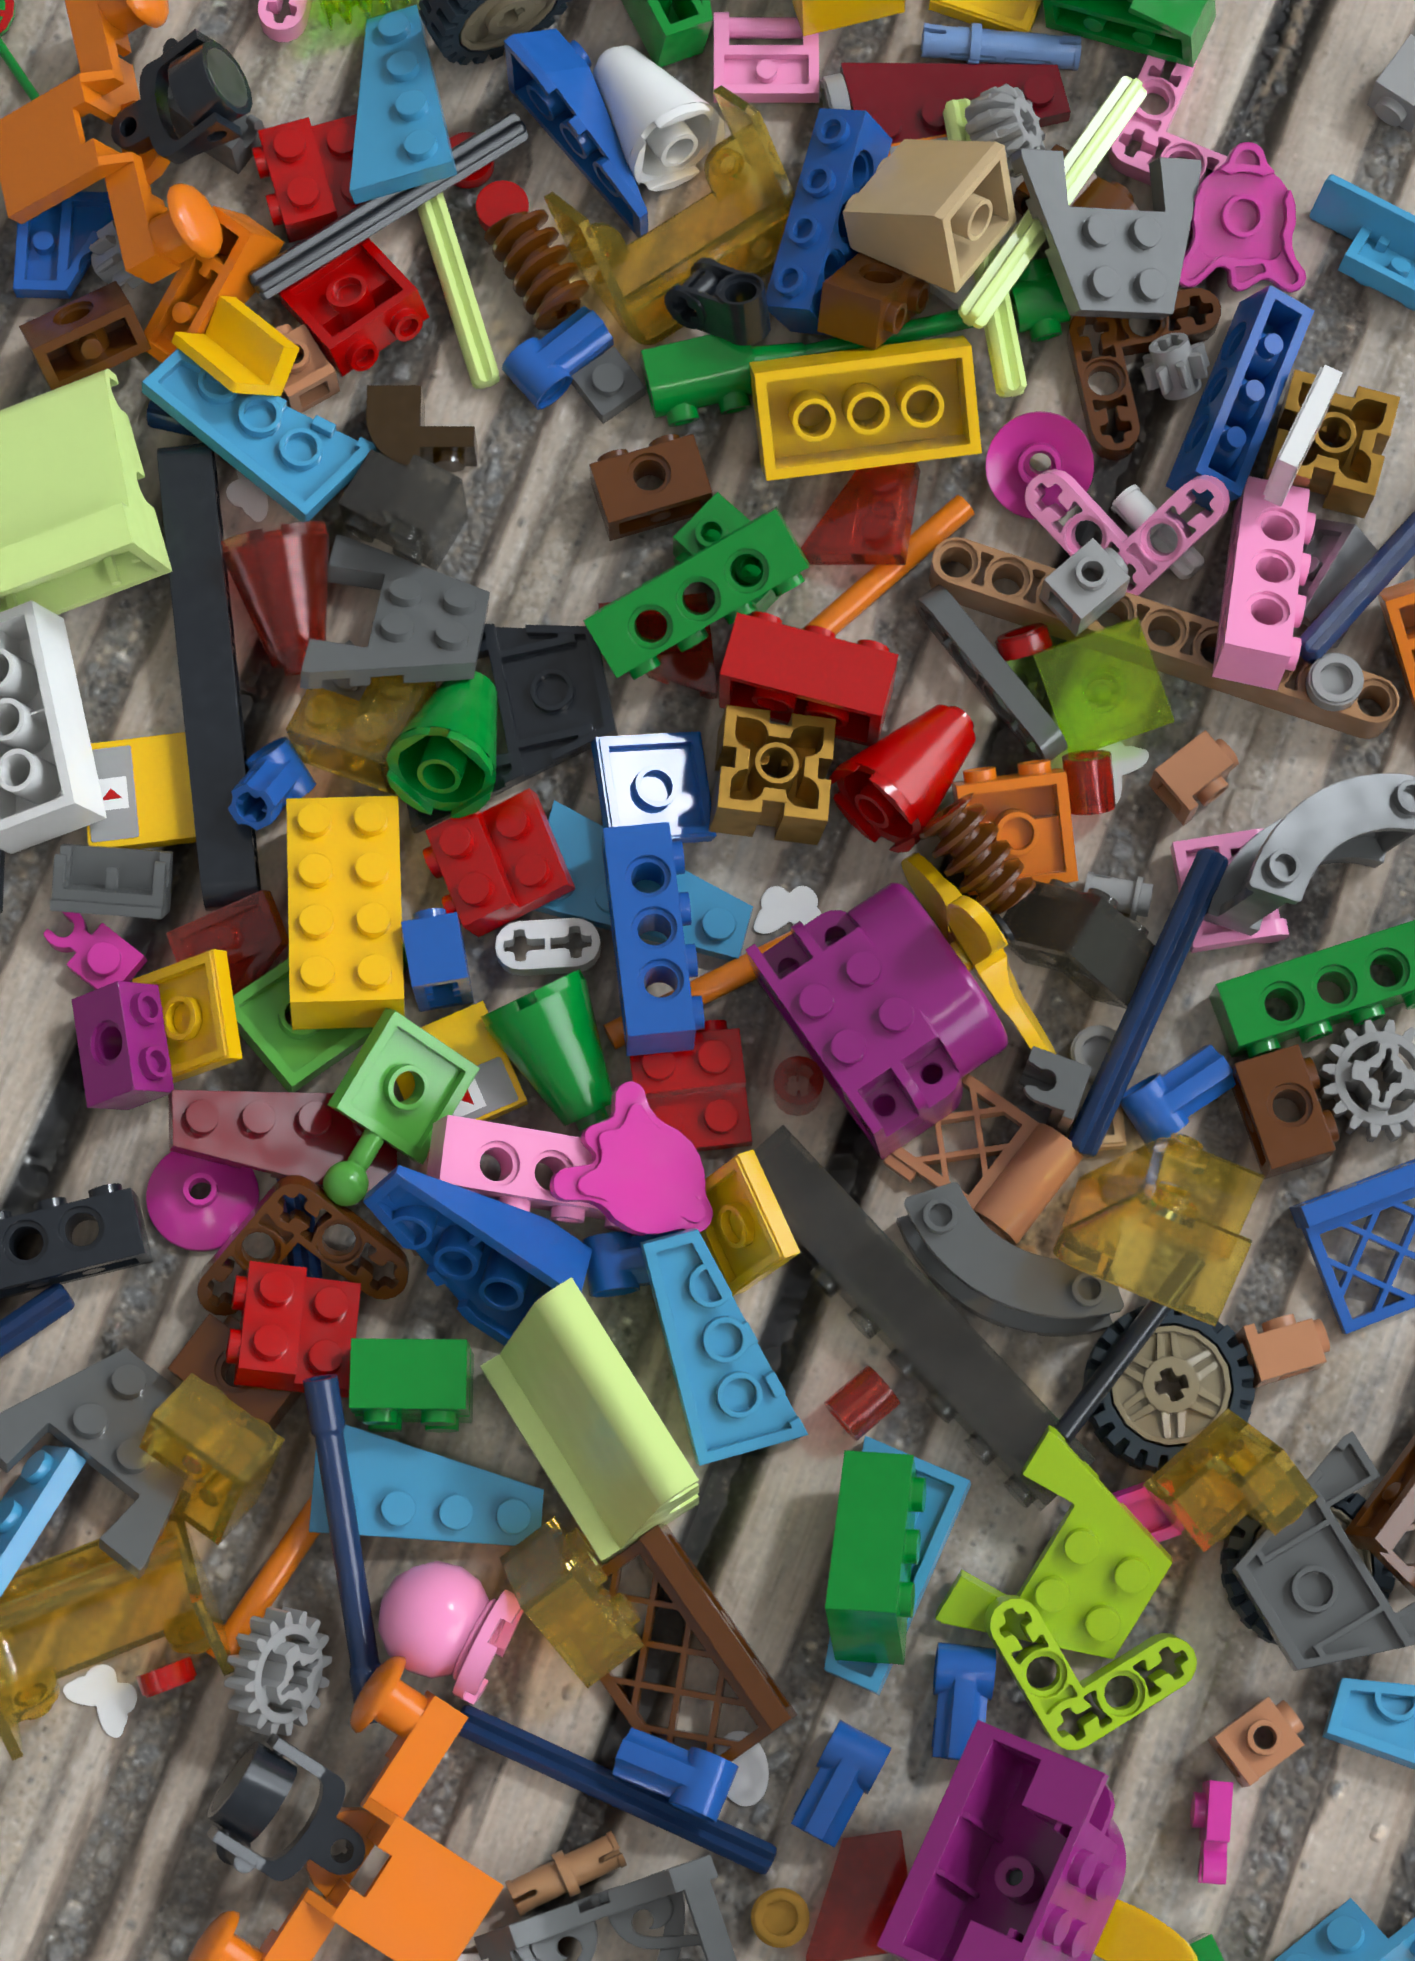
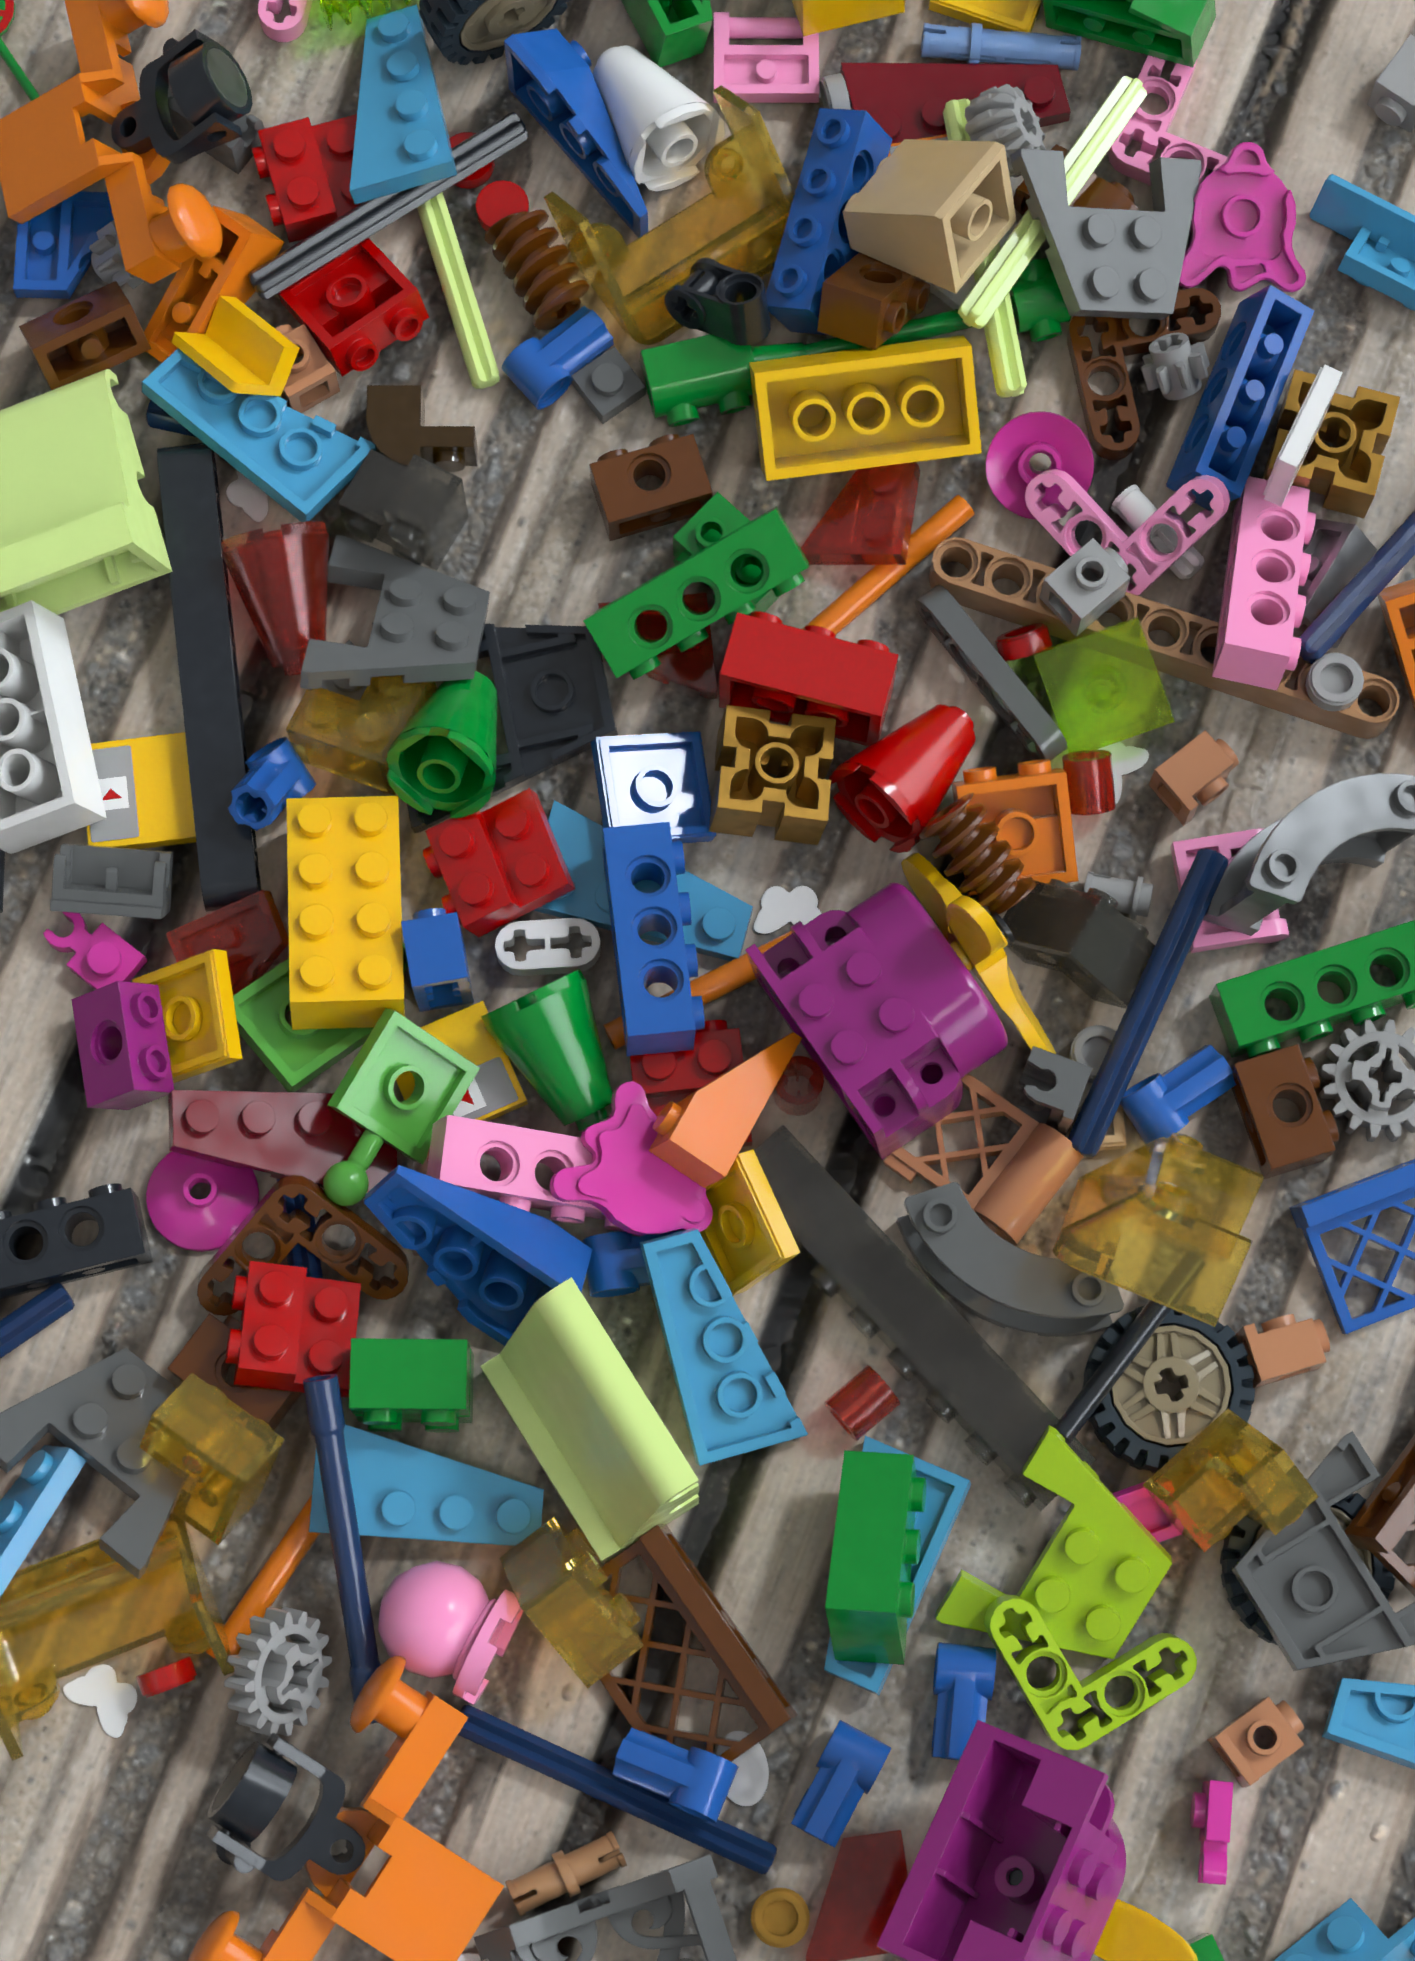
(711, 1125): none -> orange slope

